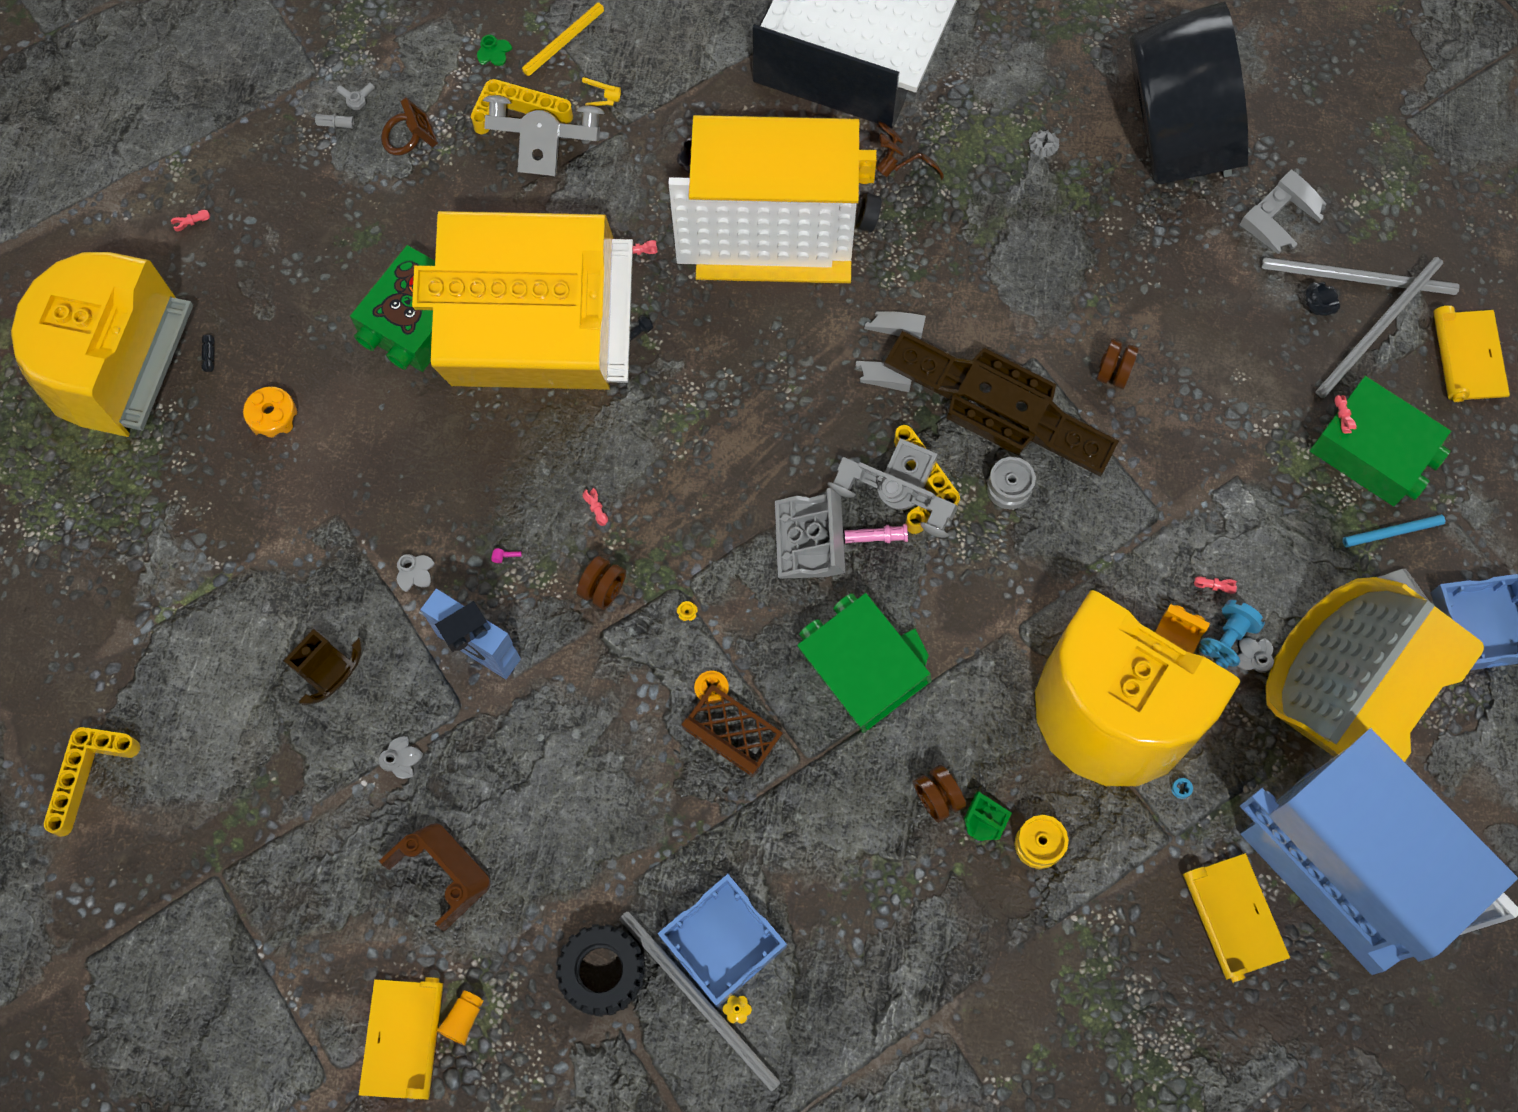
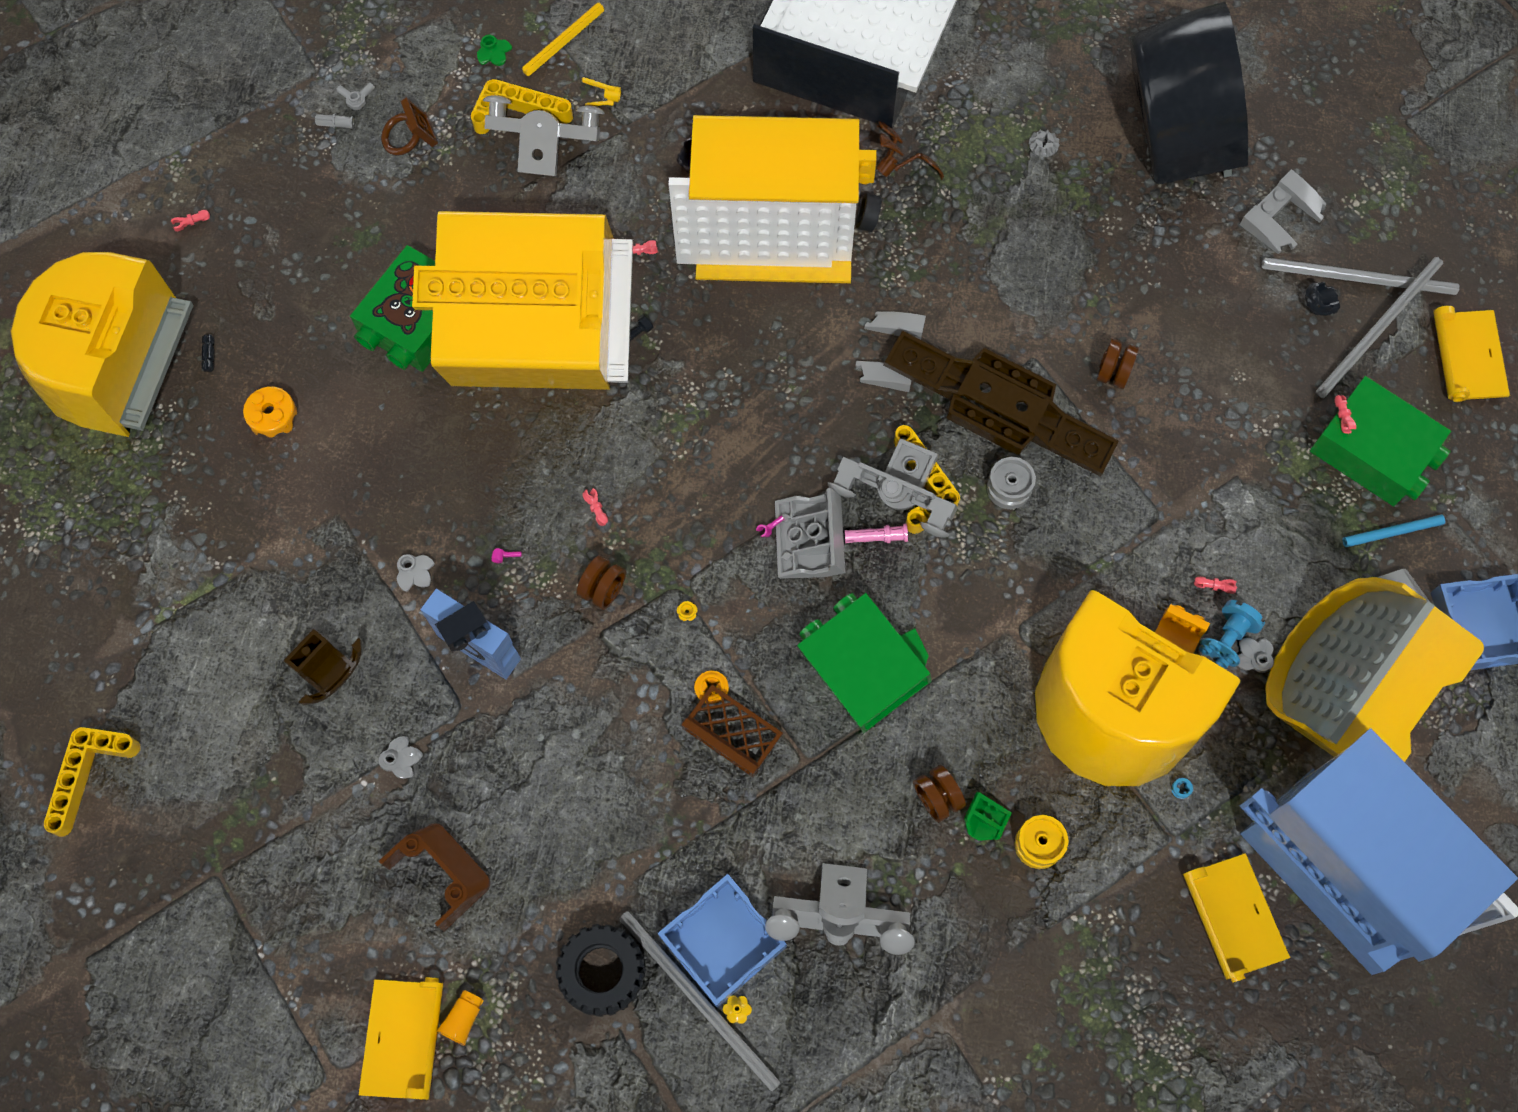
(768, 528): none -> dark pink hand
(841, 913): none -> light grey piece

